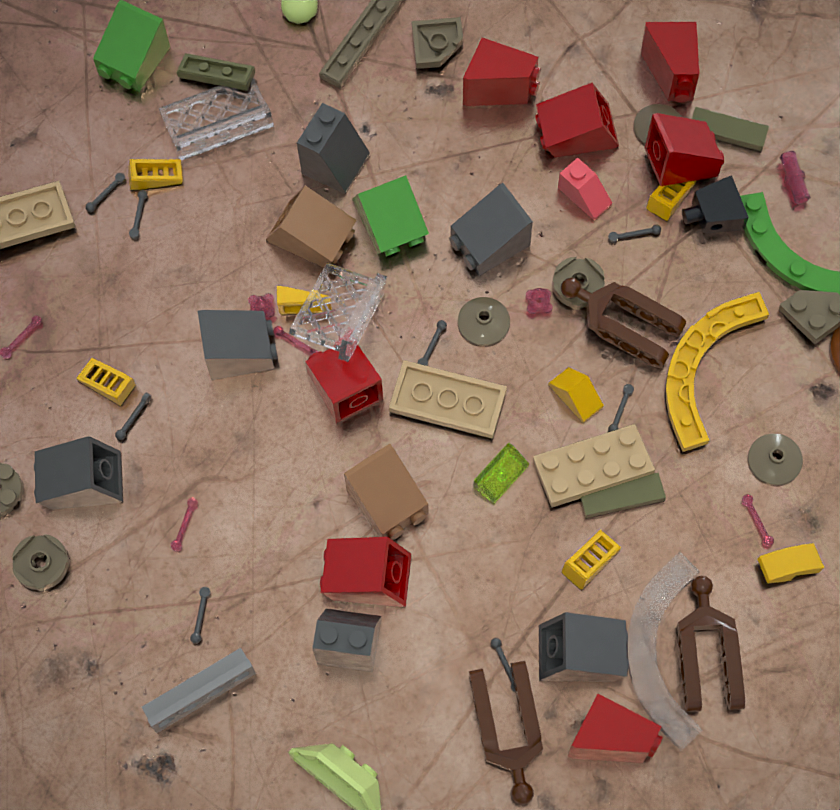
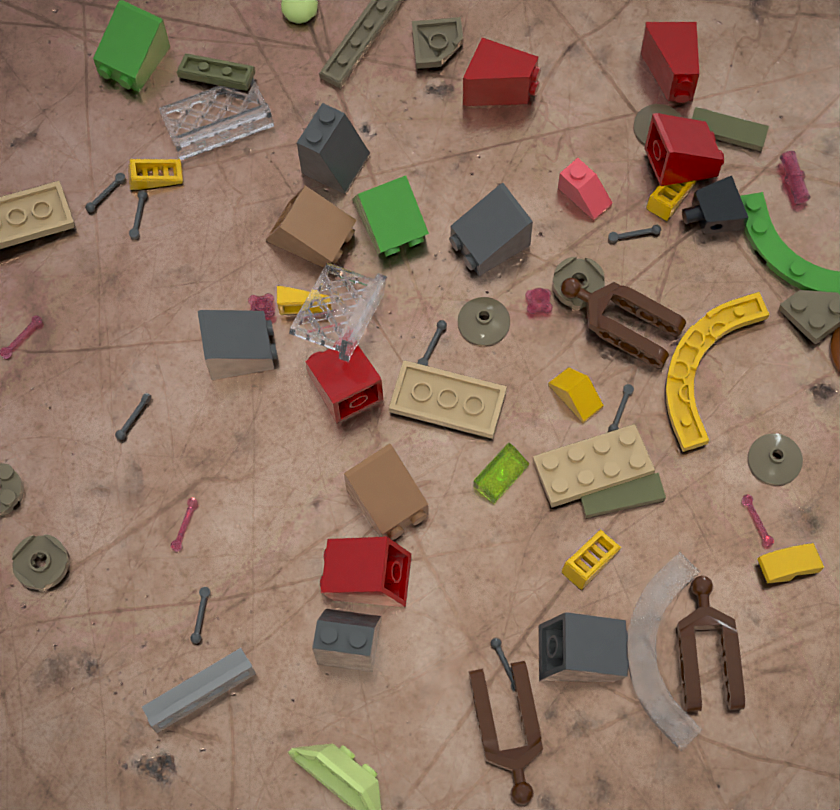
(78, 474): dark grey slope -> none
(117, 396): yellow slope -> none
(278, 331): clear pink hinge -> none
(576, 122): red slope -> none
(615, 734): red slope -> none

